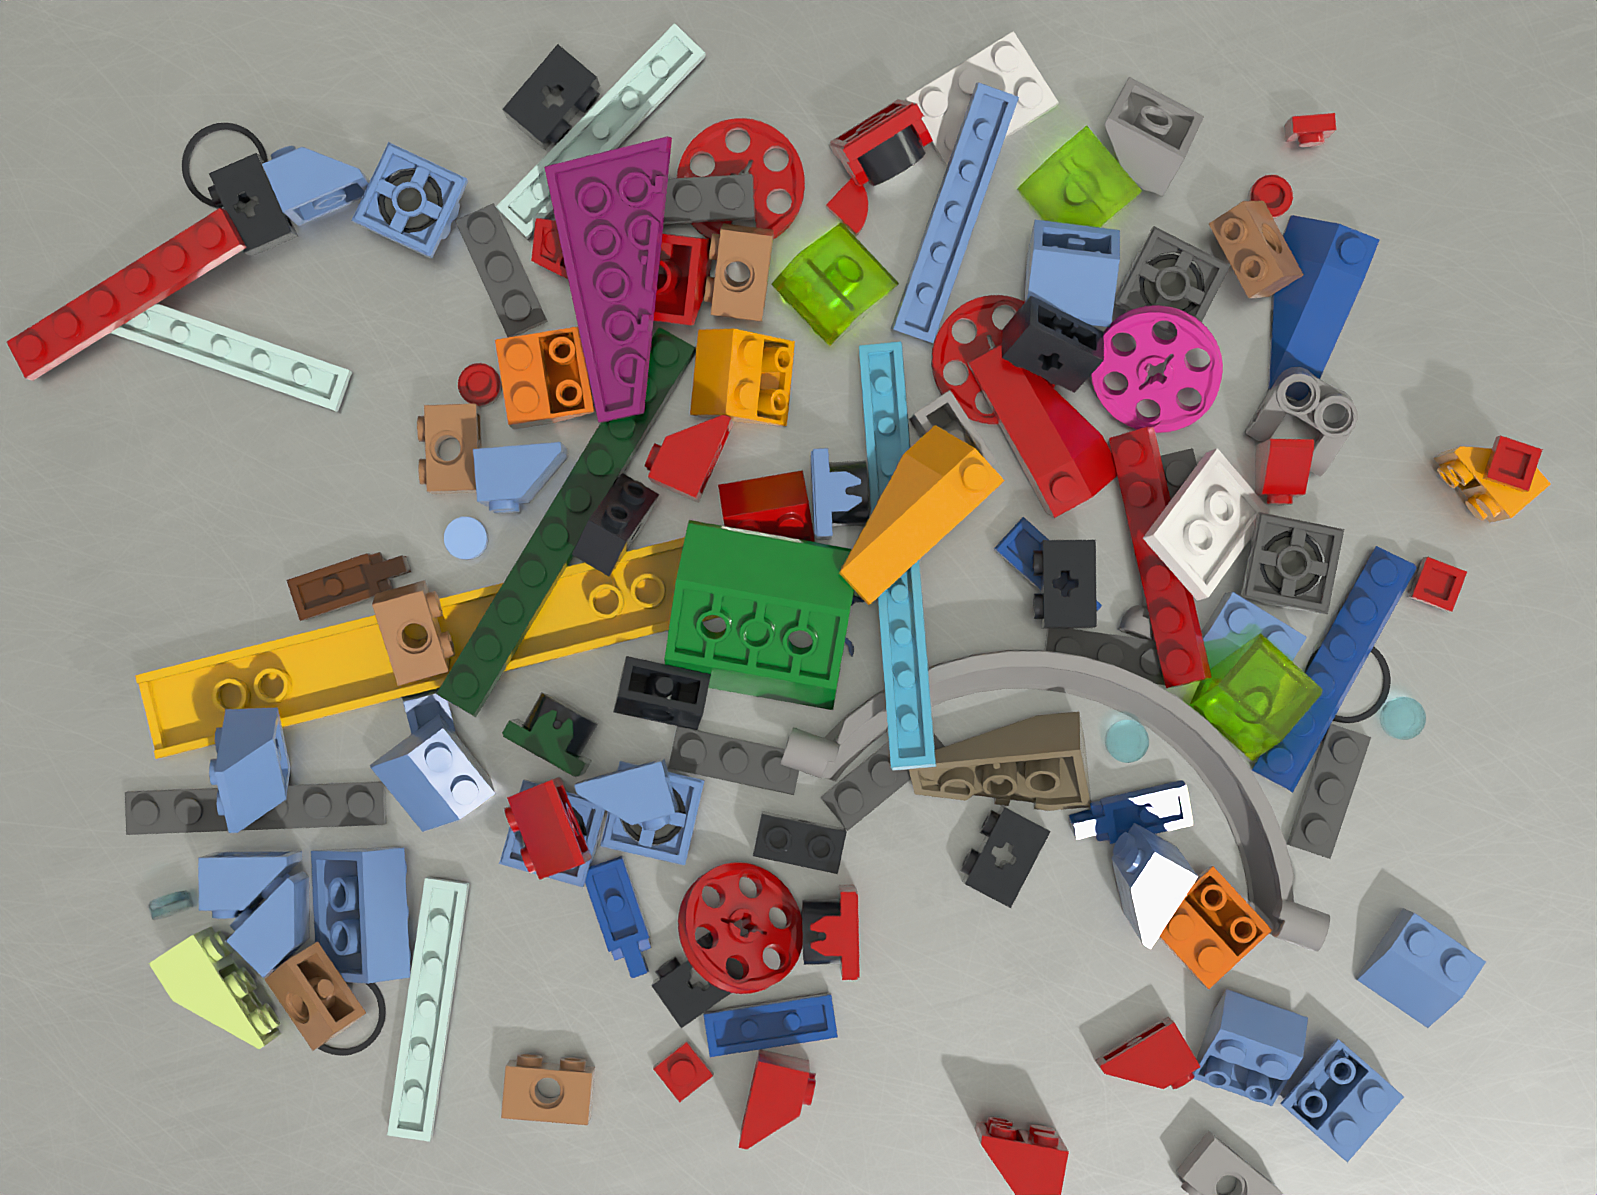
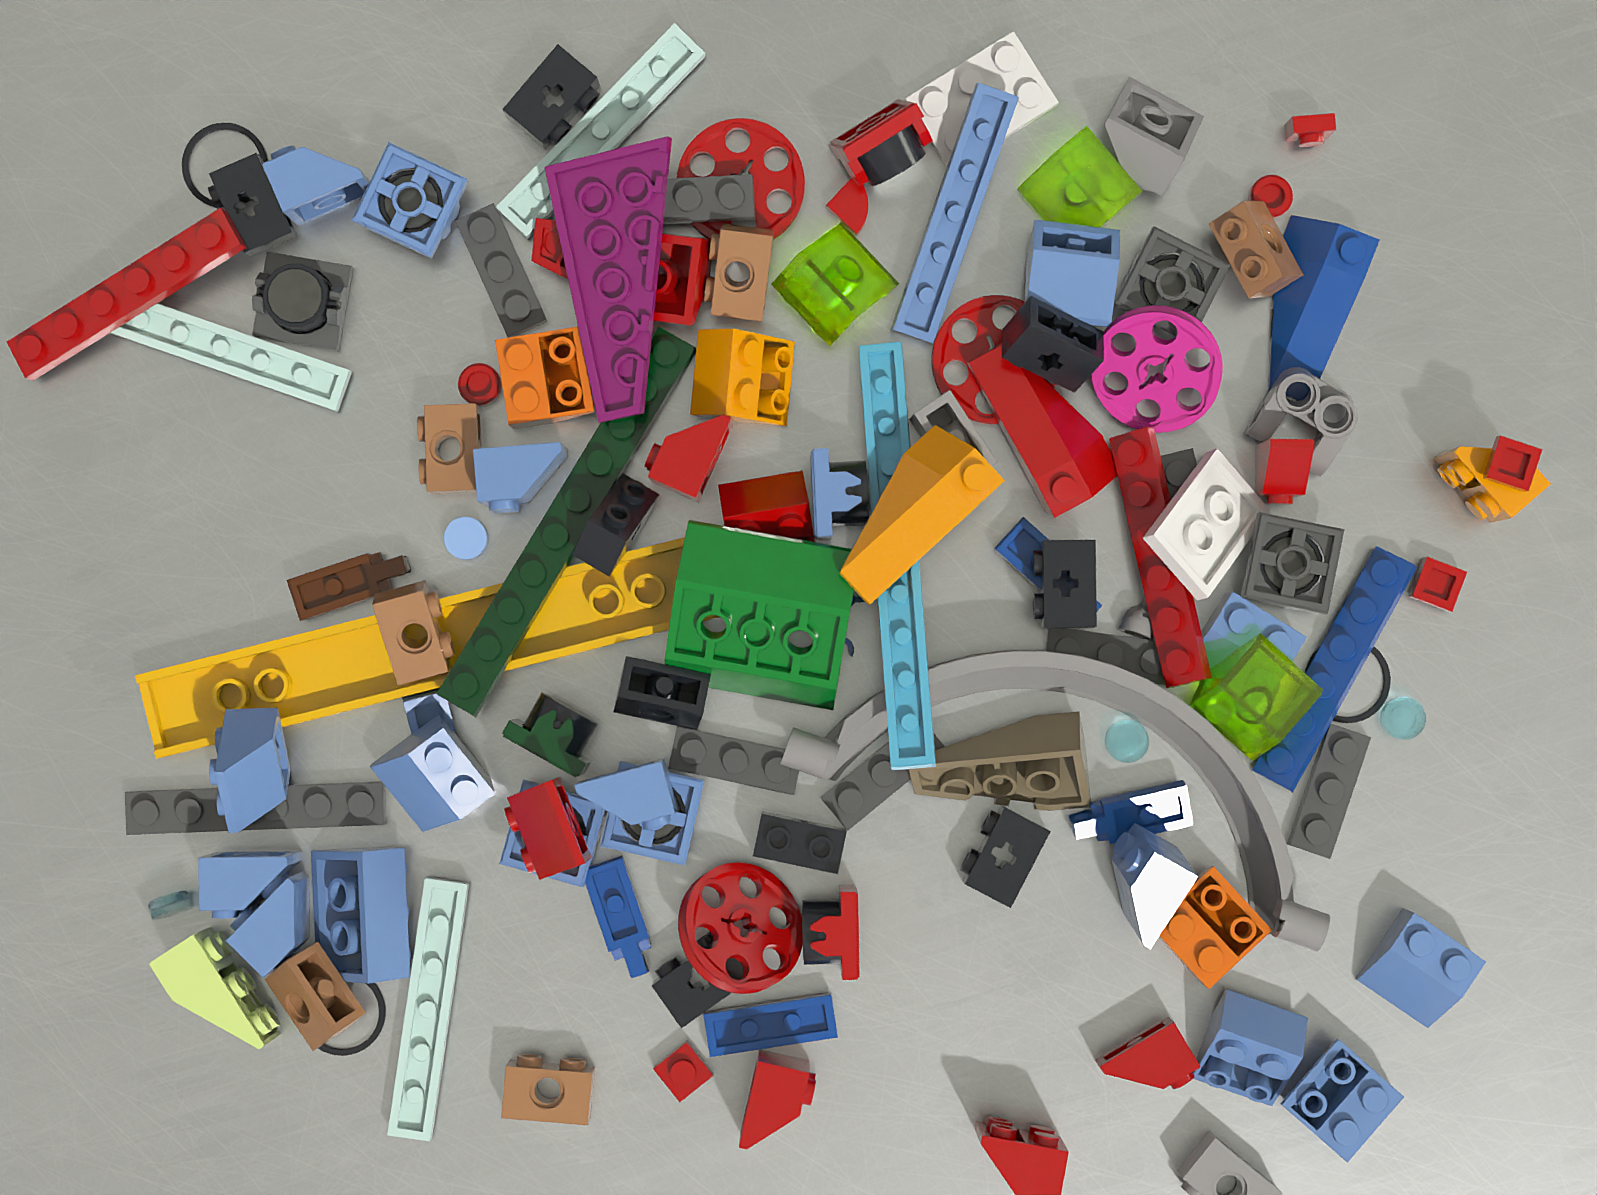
(300, 299): none -> piece

